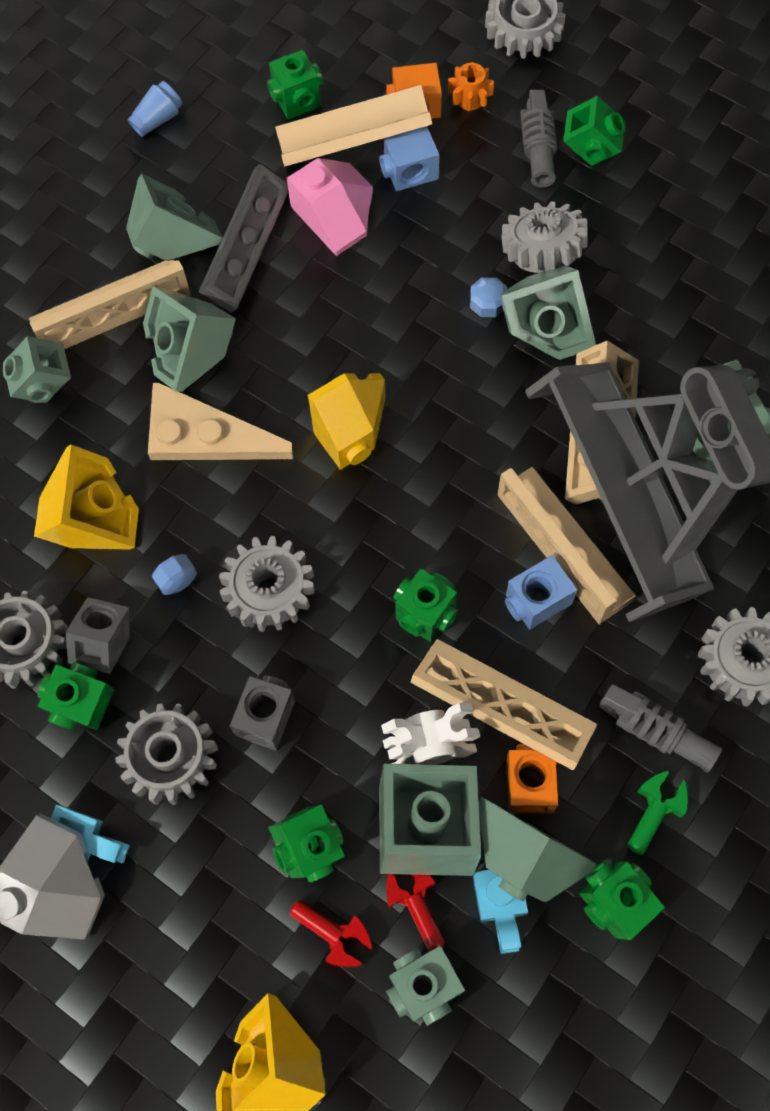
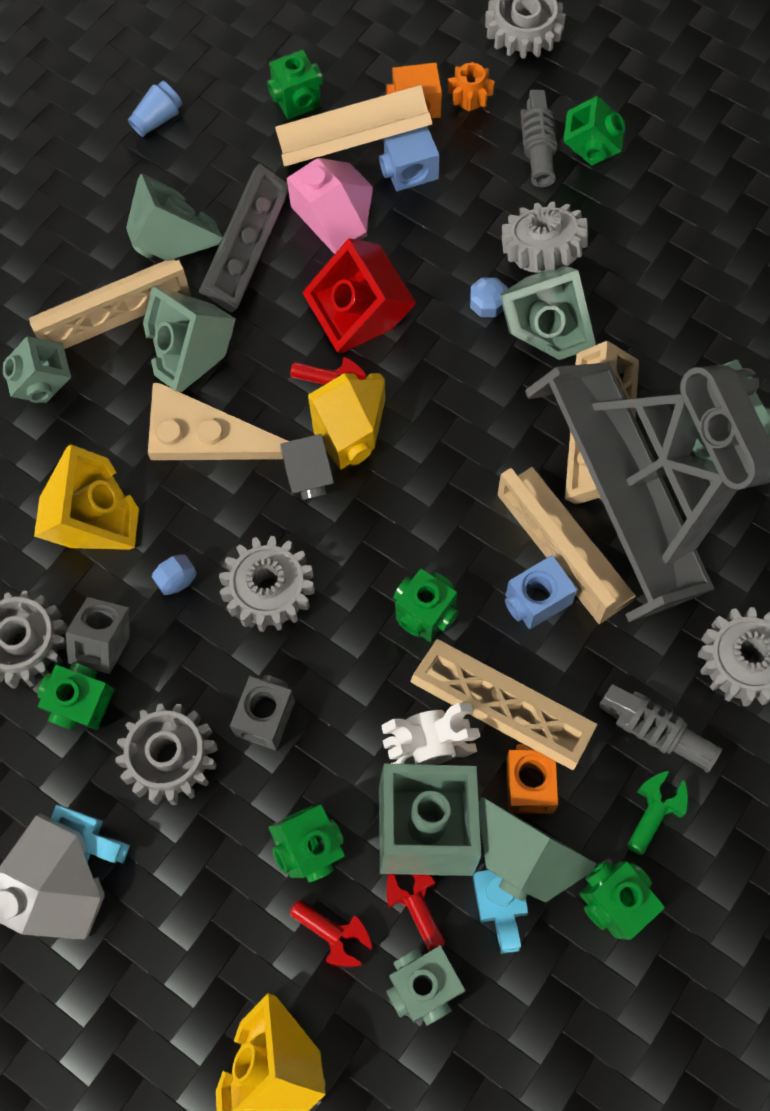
(307, 466): none -> dark grey brick
(324, 376): none -> red bar
(358, 295): none -> red slope

